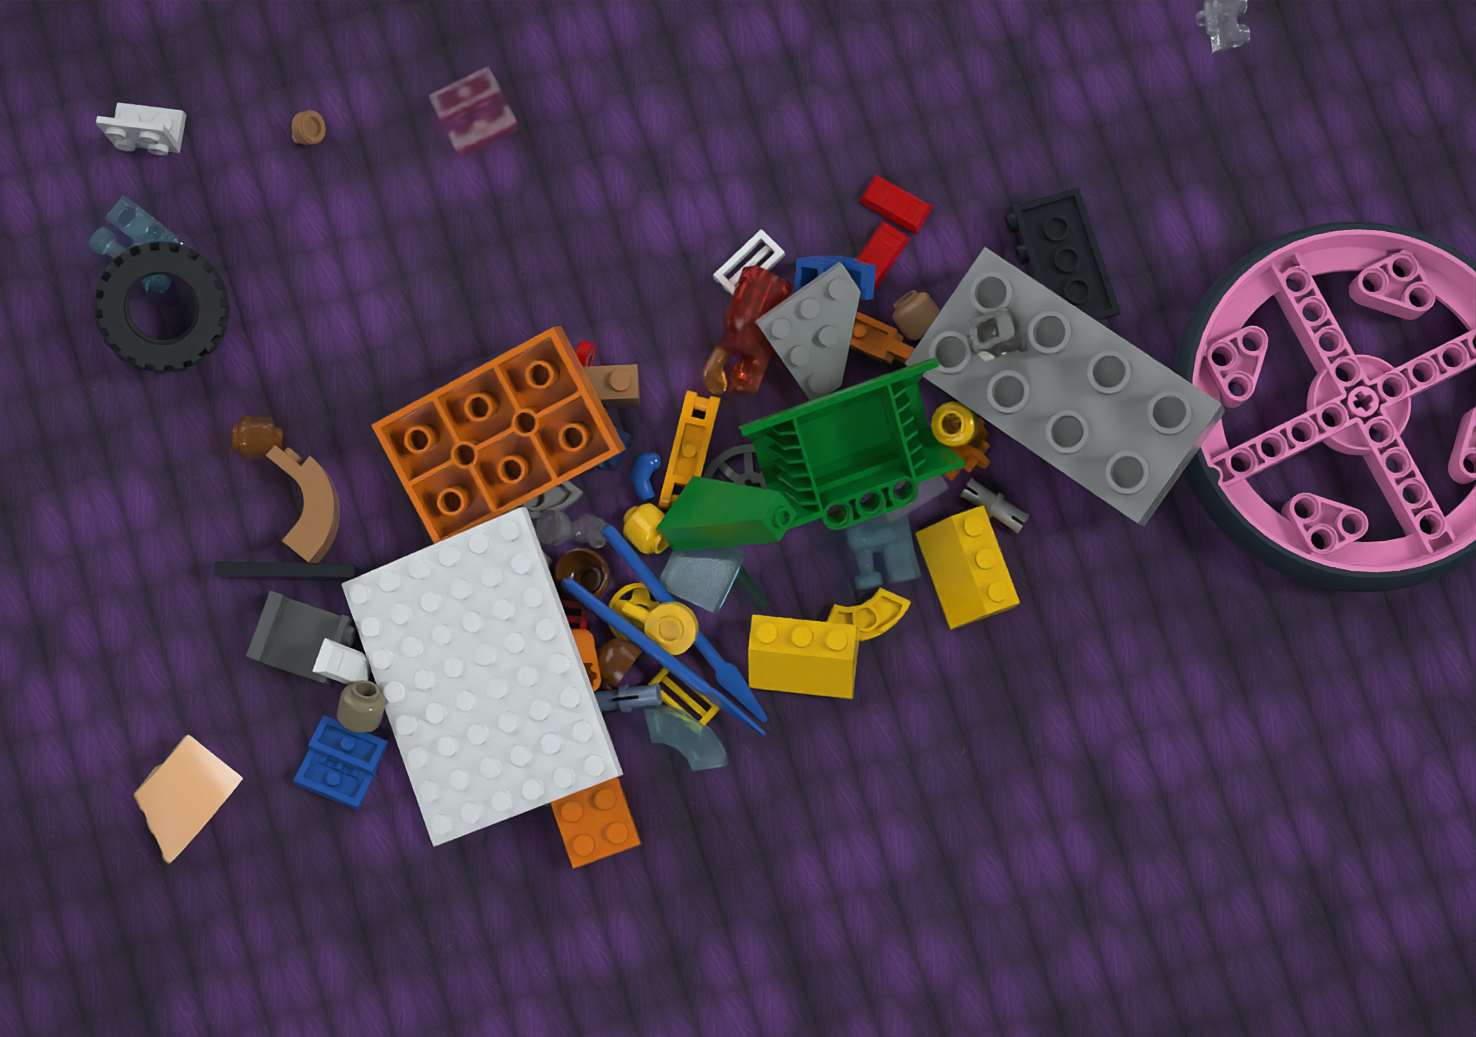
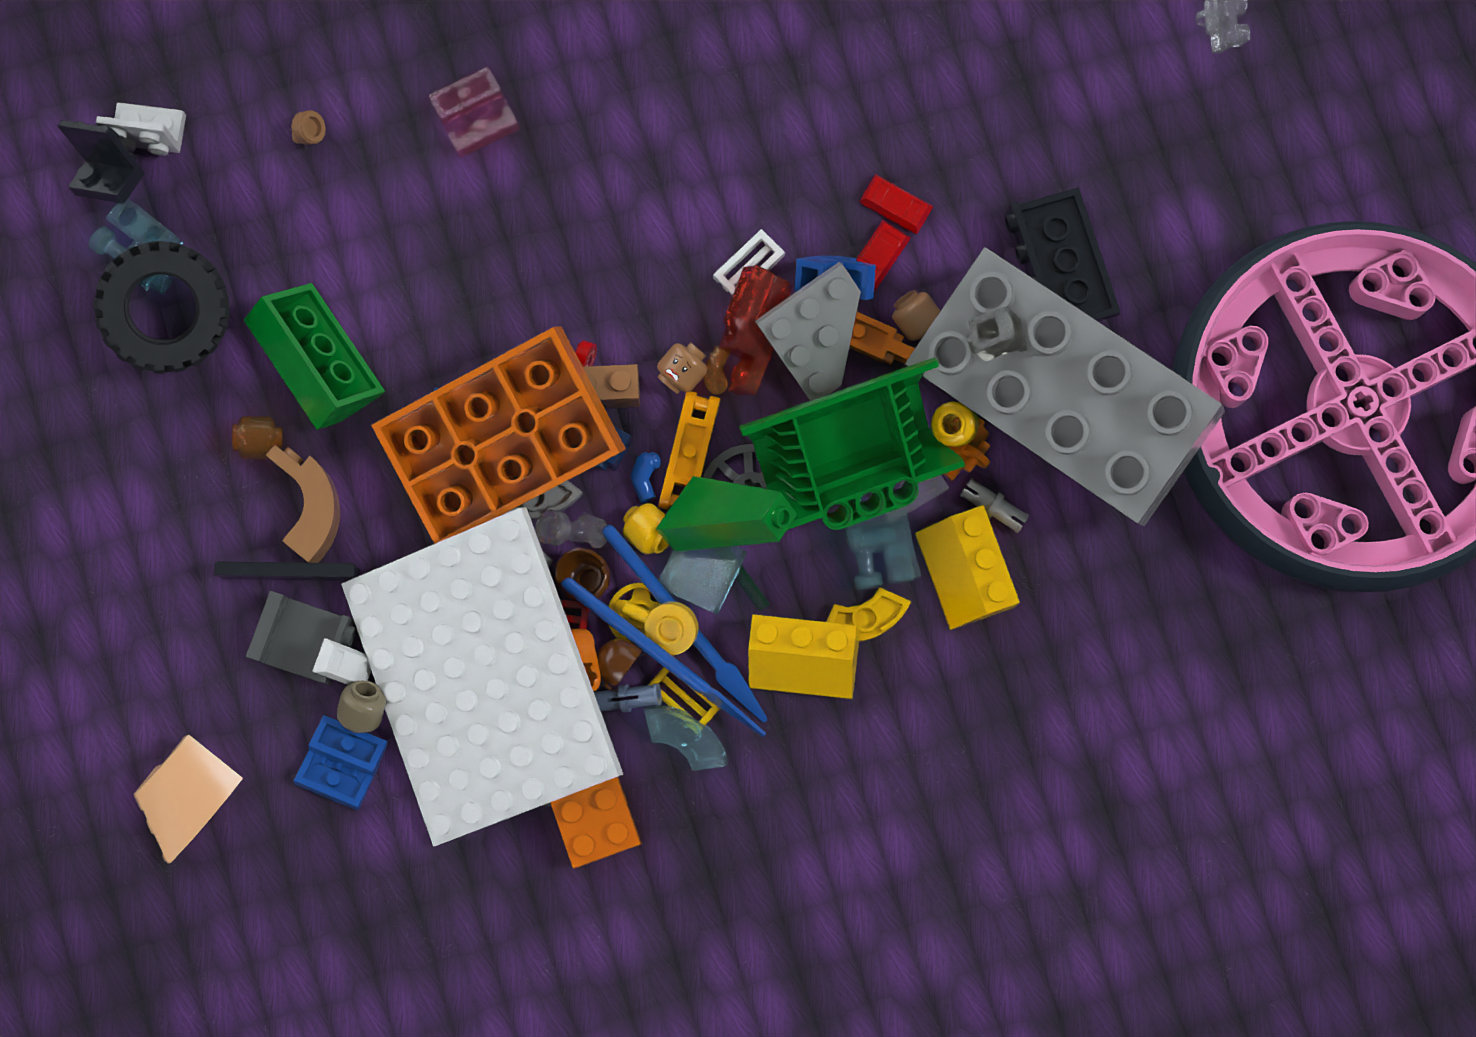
(109, 167): none -> black bracket
(313, 354): none -> green slope
(682, 367): none -> medium nougat head

